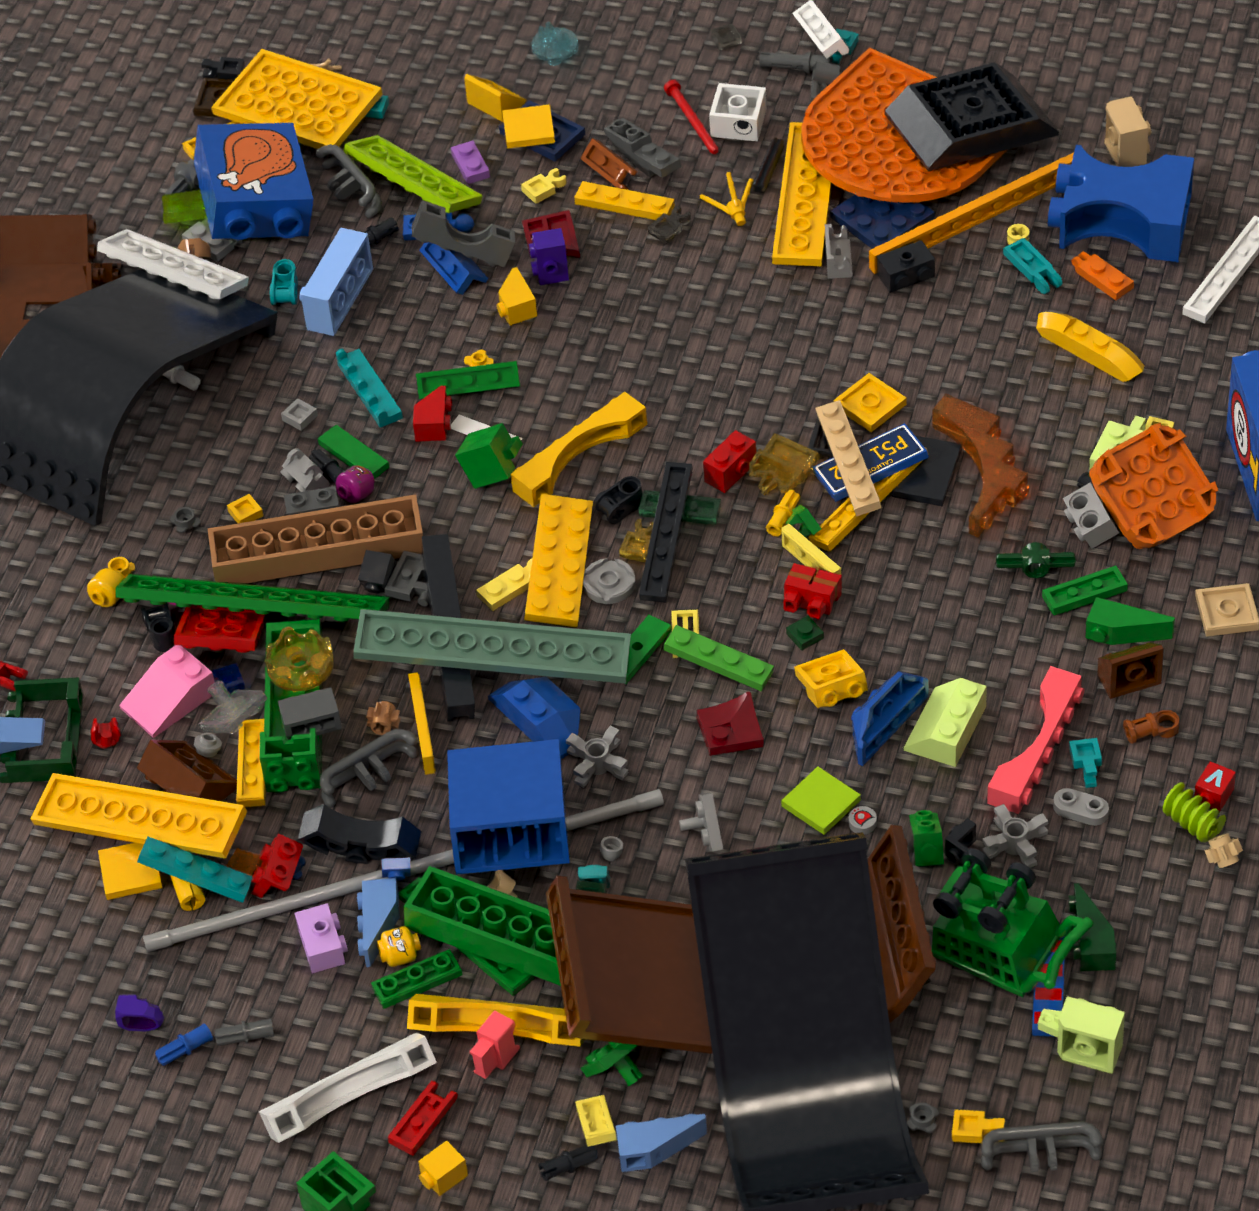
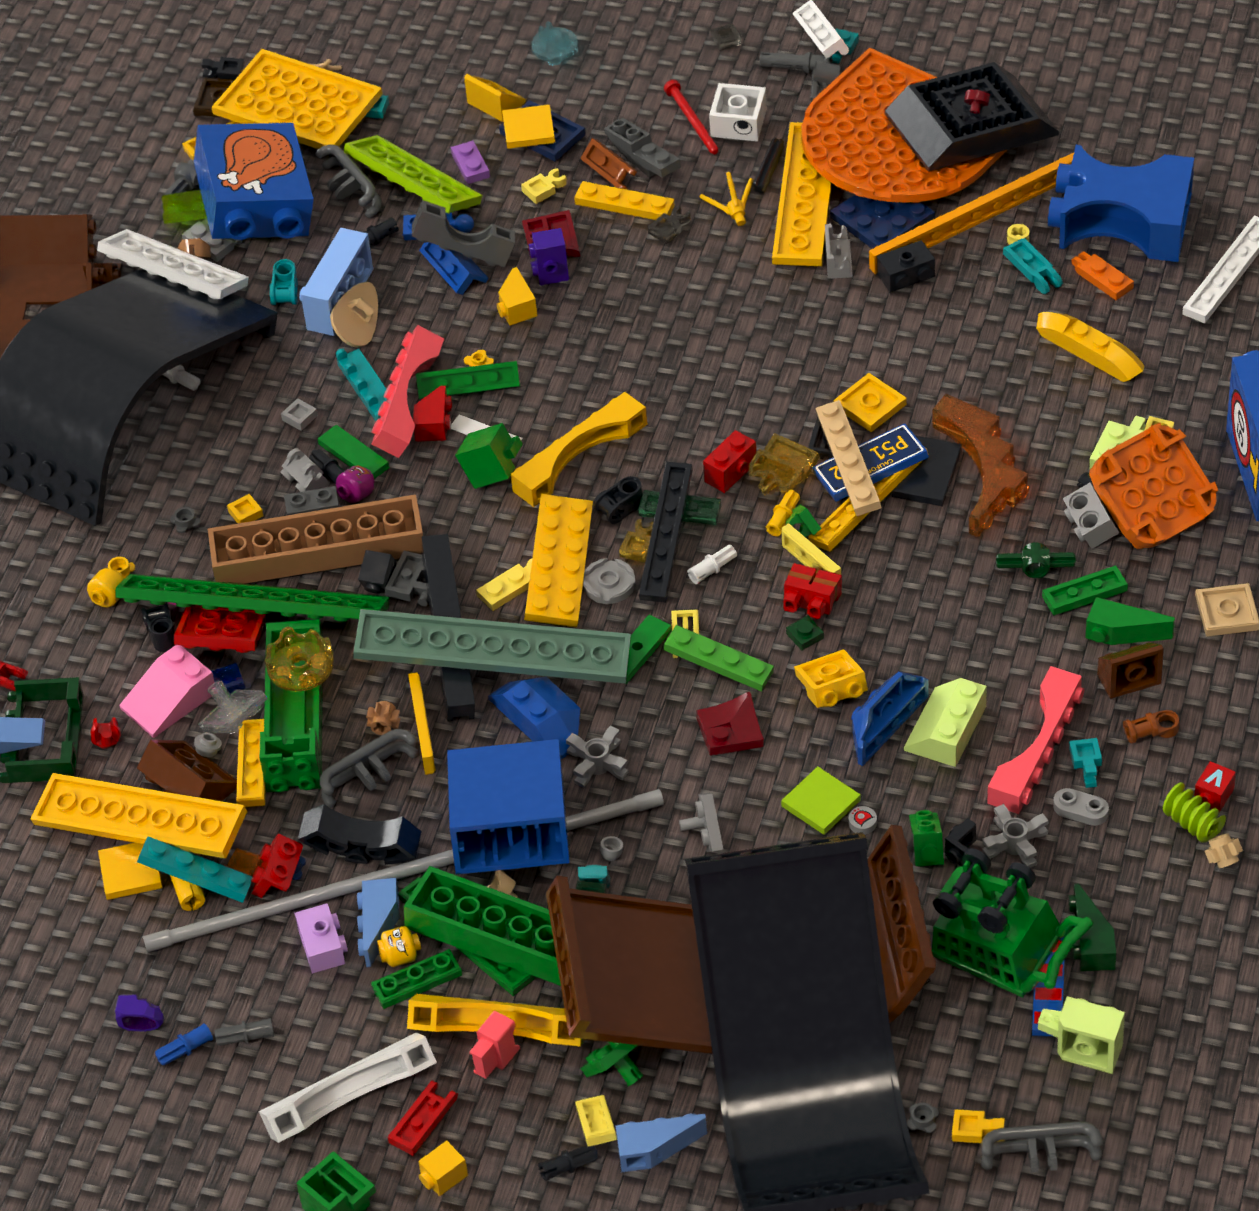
(310, 711): dark grey brick -> none
(356, 315): none -> tan shield
(396, 425): none -> coral arch
(396, 868): plate -> none
(711, 564): none -> white axle
(976, 99): none -> dark red tile
(1126, 133): tan hinge -> none

